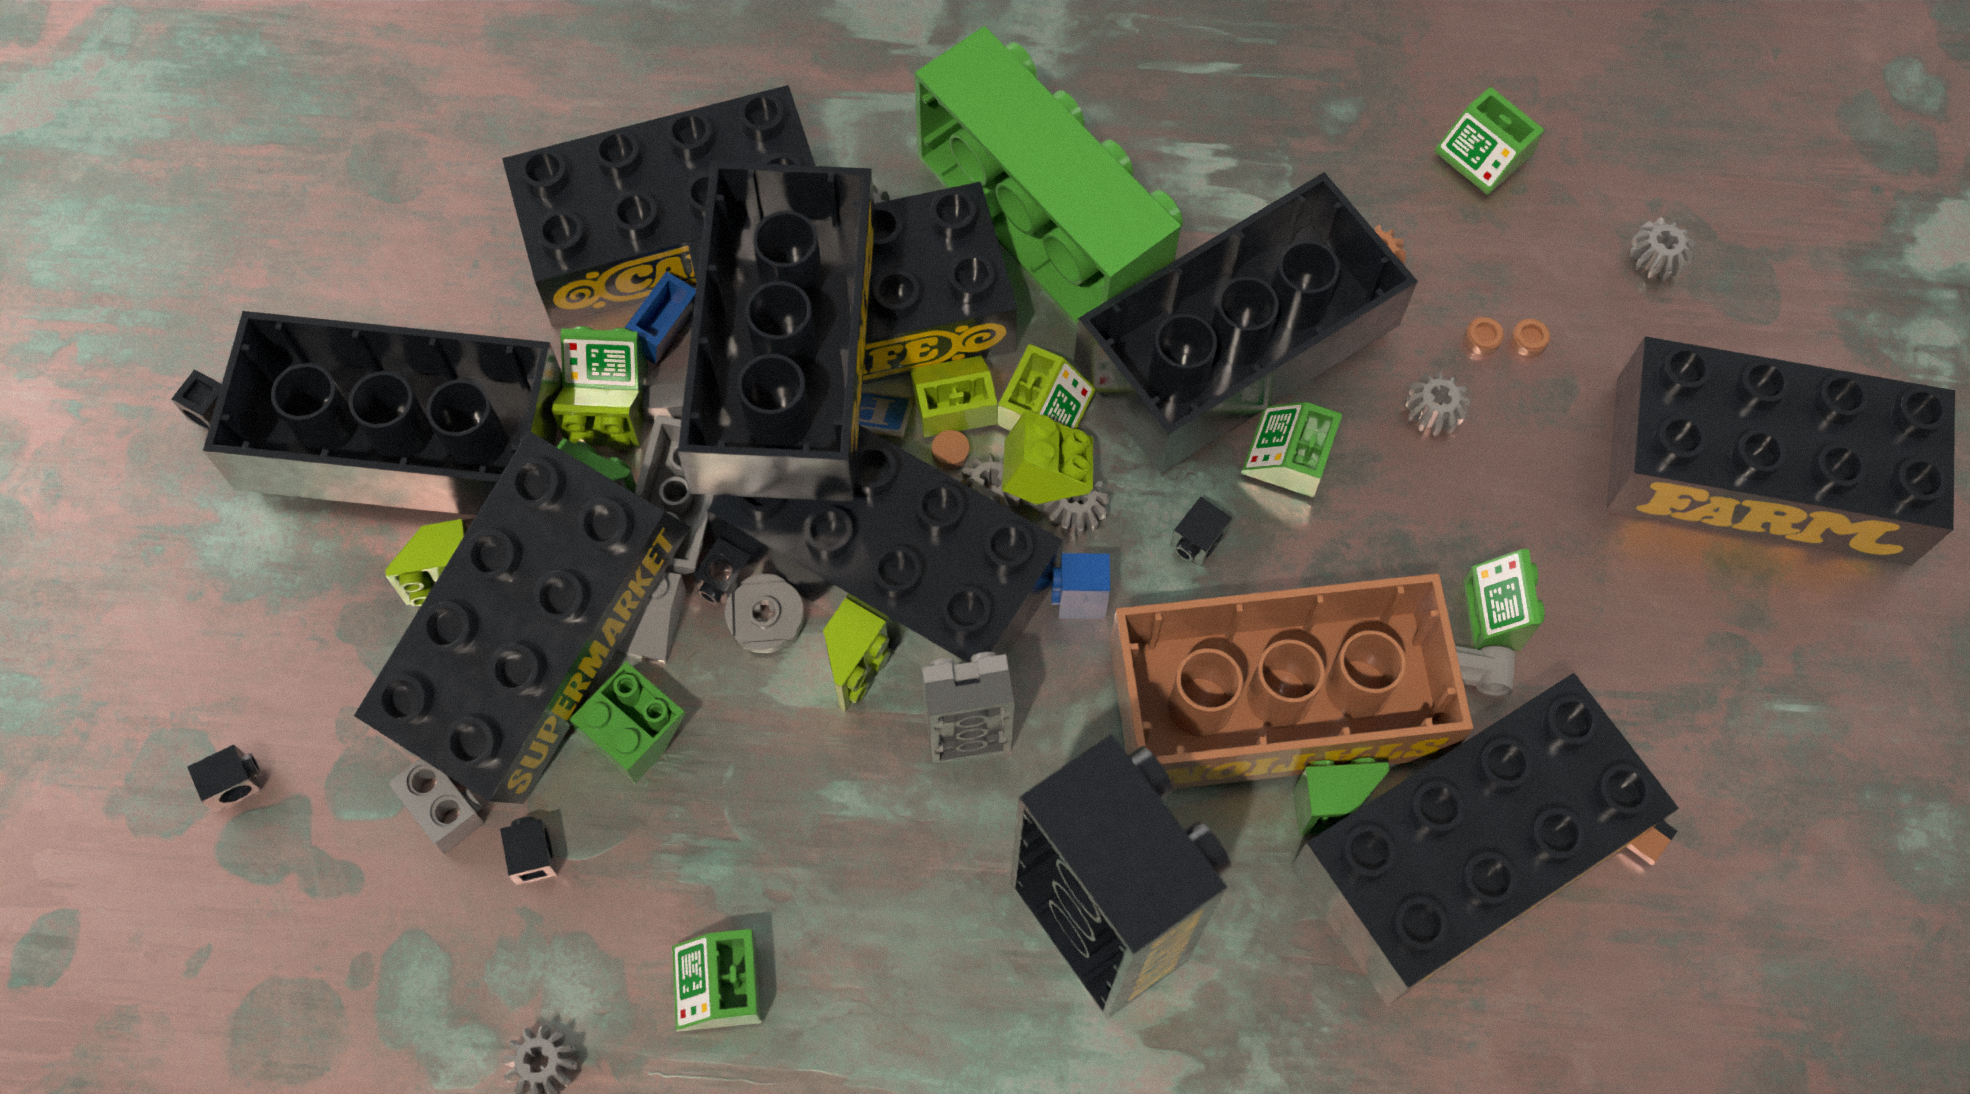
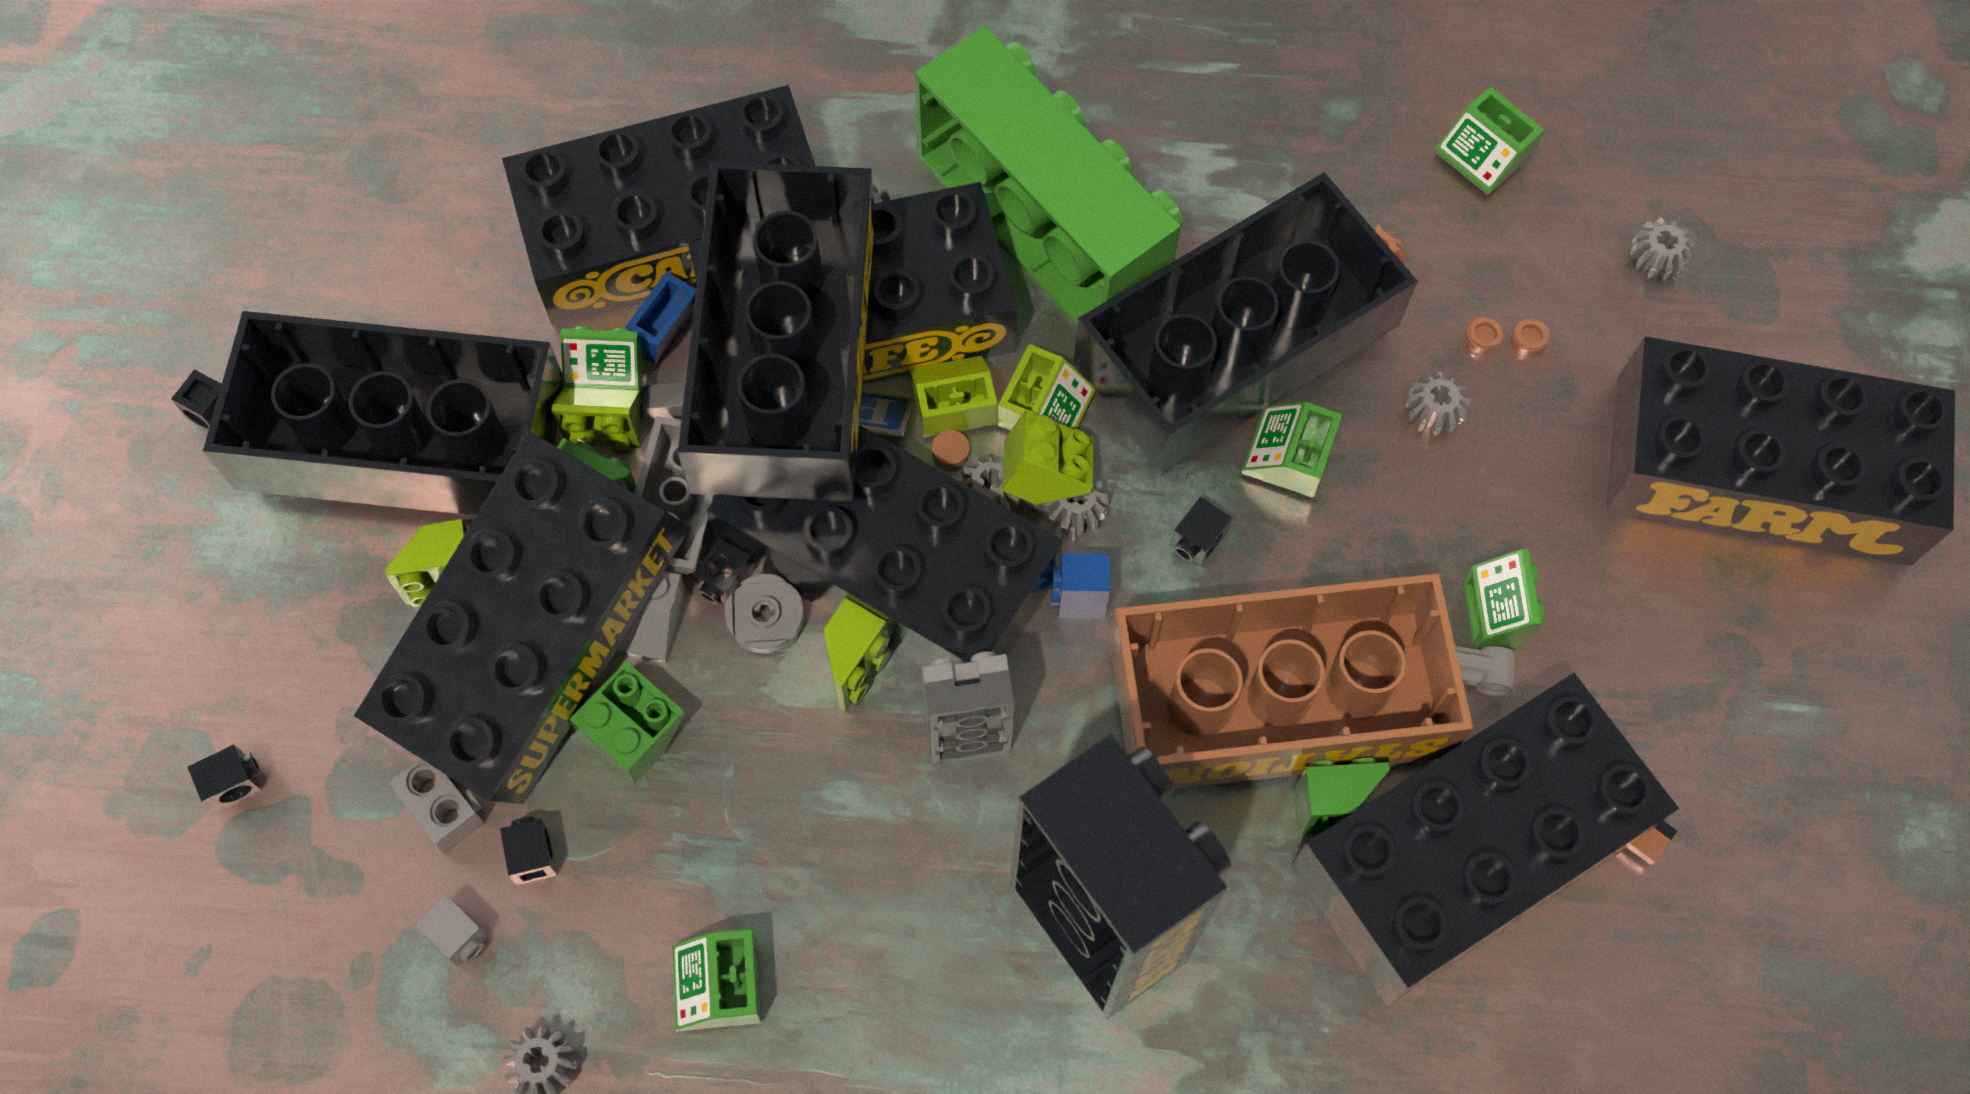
(452, 931): none -> light grey brick

